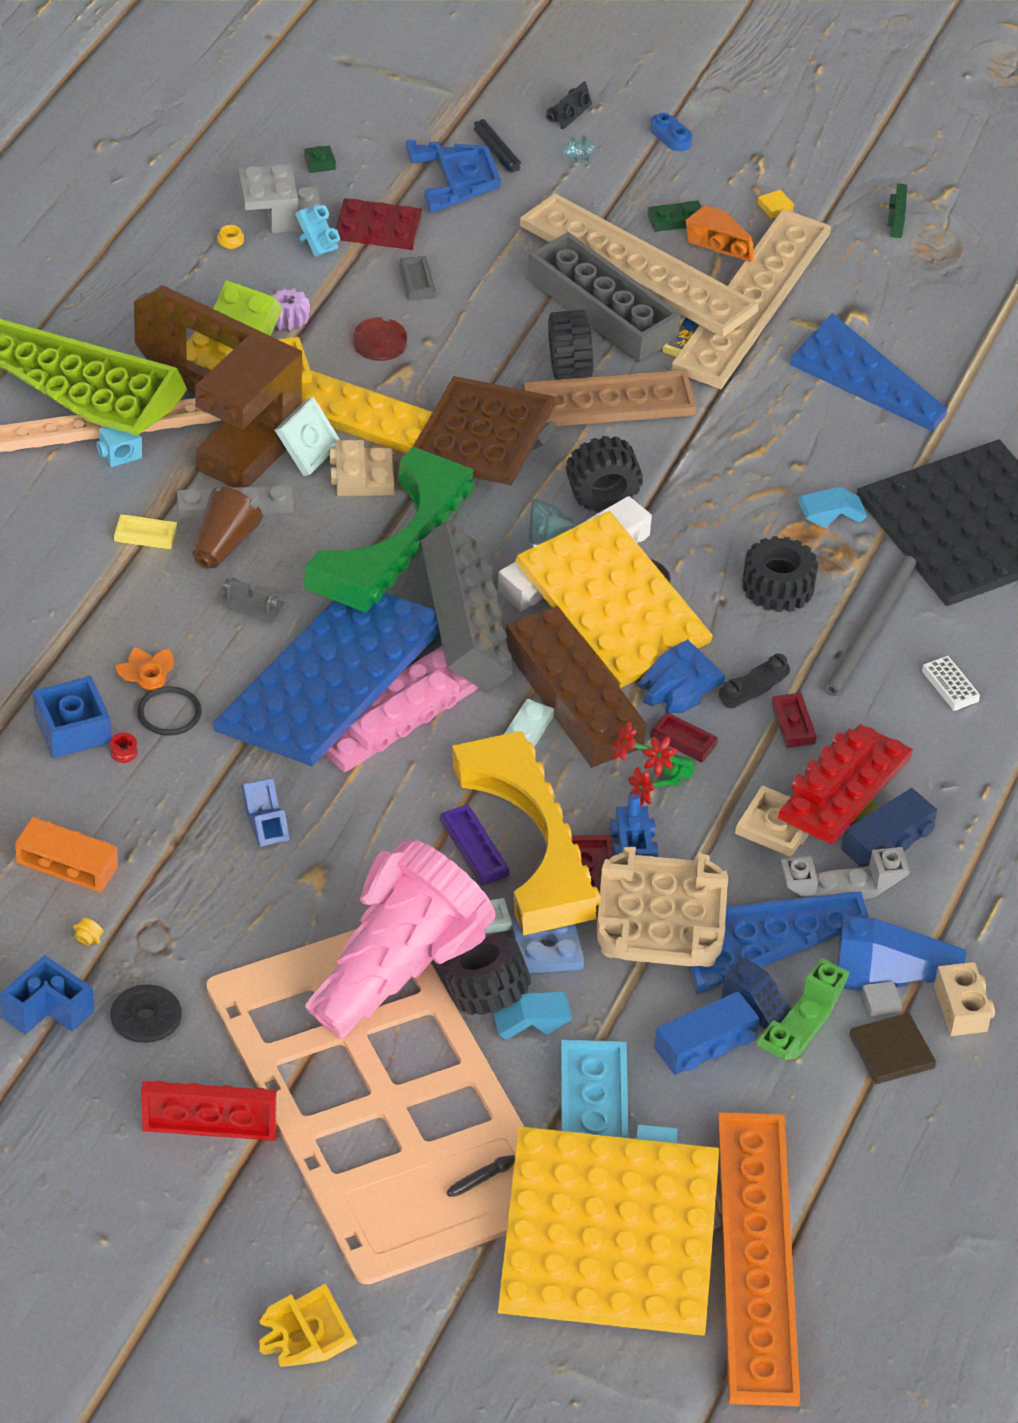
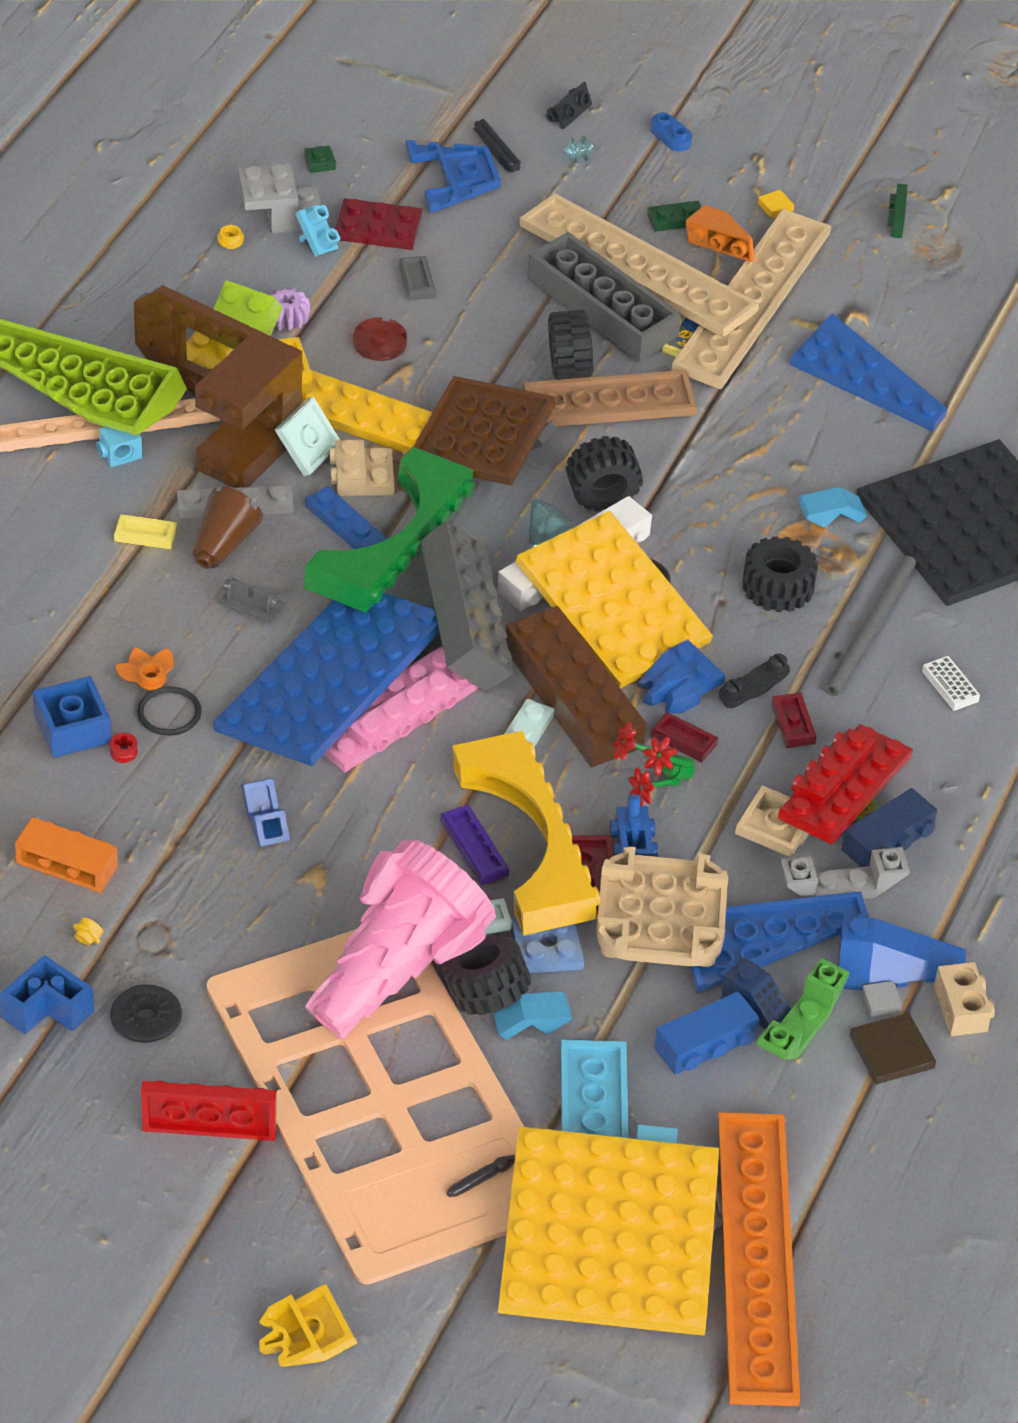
(343, 519): none -> blue plate

